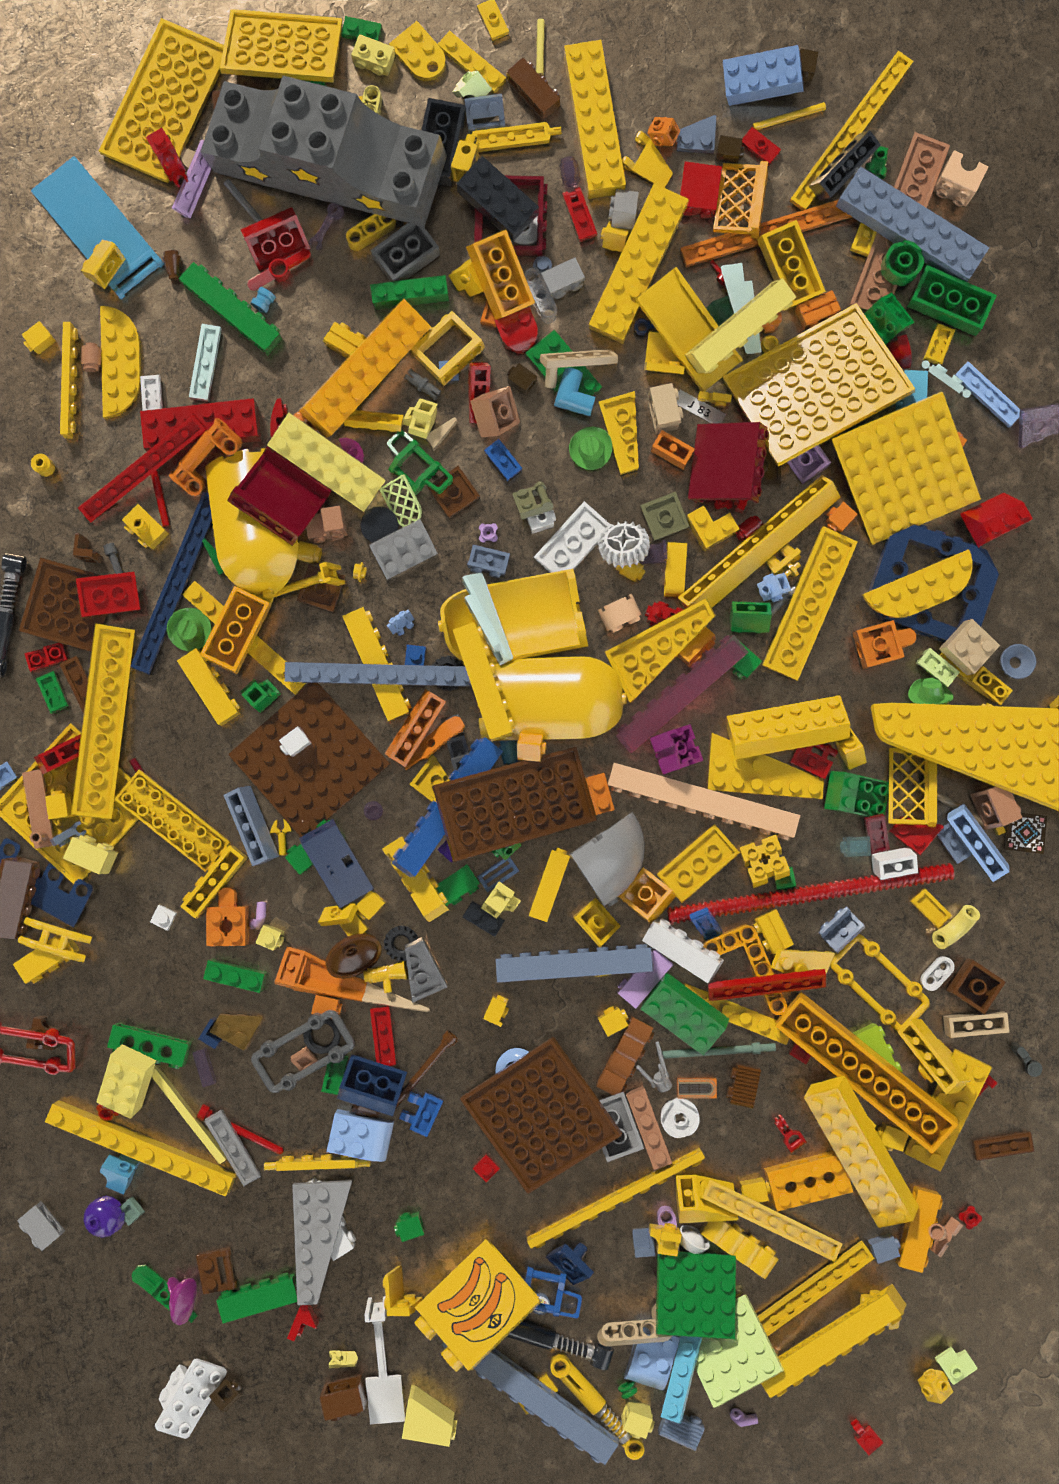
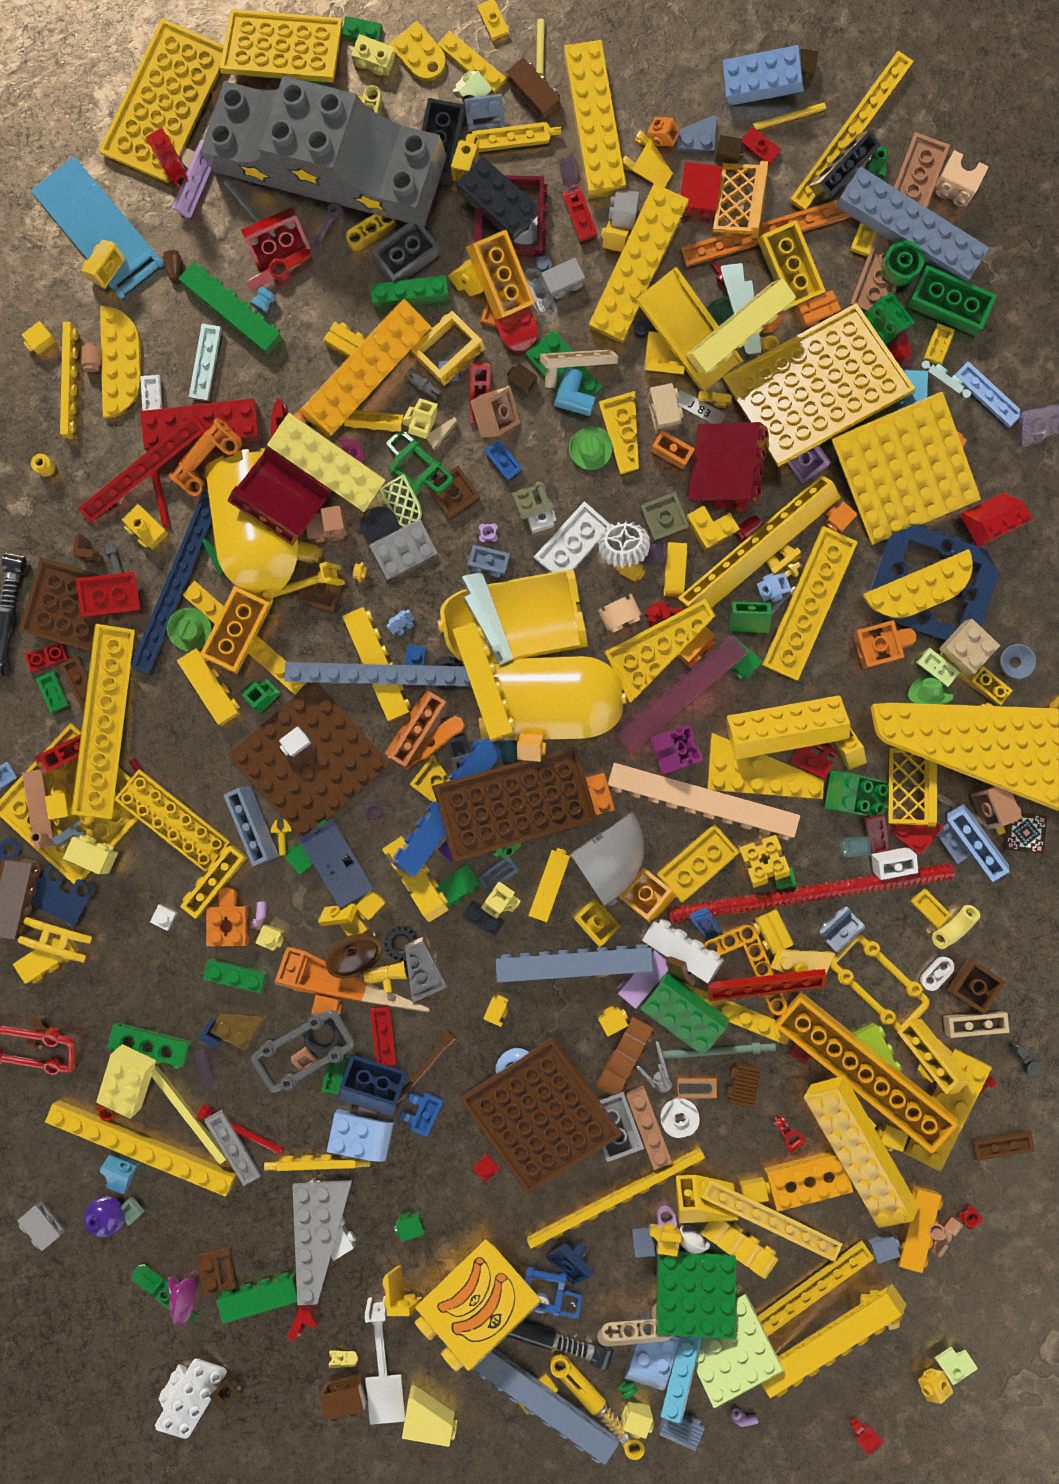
(679, 970): none -> reddish brown slope

